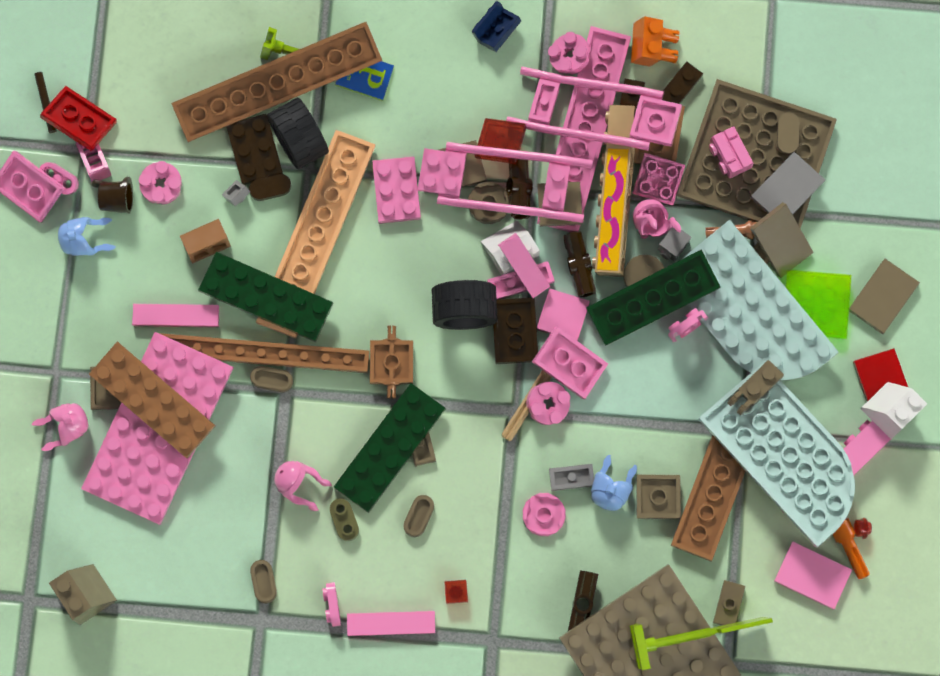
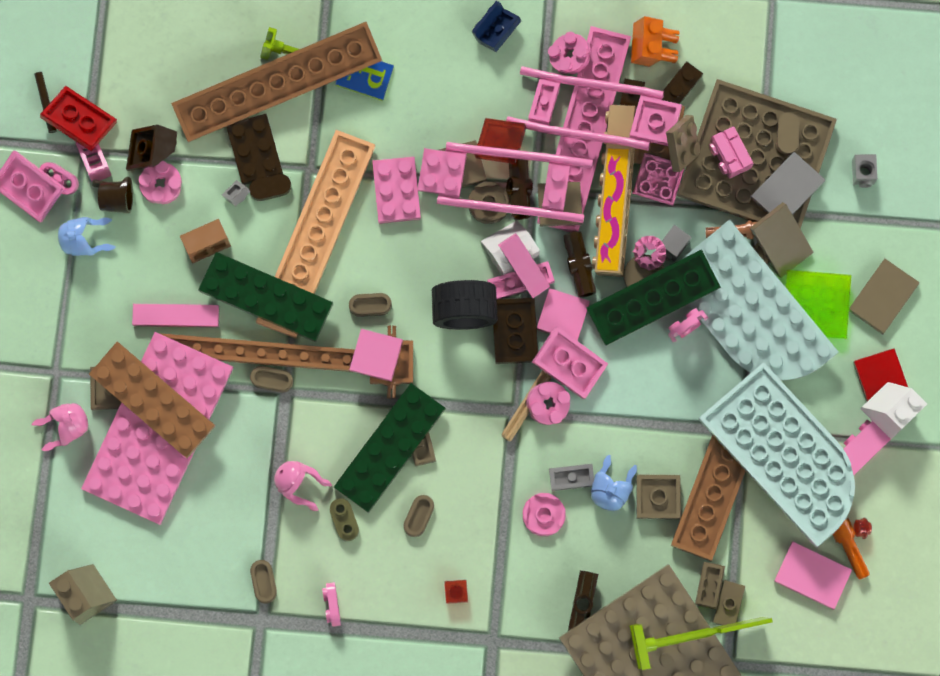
(150, 146): none -> dark brown slope
(298, 133): black tyre -> none
(370, 304): none -> dark tan tile
(376, 355): none -> bright pink tile
(391, 623): bright pink tile -> none
(652, 219): bright pink hair -> none
(658, 256): none -> bright pink gear
(683, 143): none -> dark tan plate
(709, 585): none -> dark tan plate
(757, 386): dark tan hinge -> none
(864, 161): none -> light grey brick

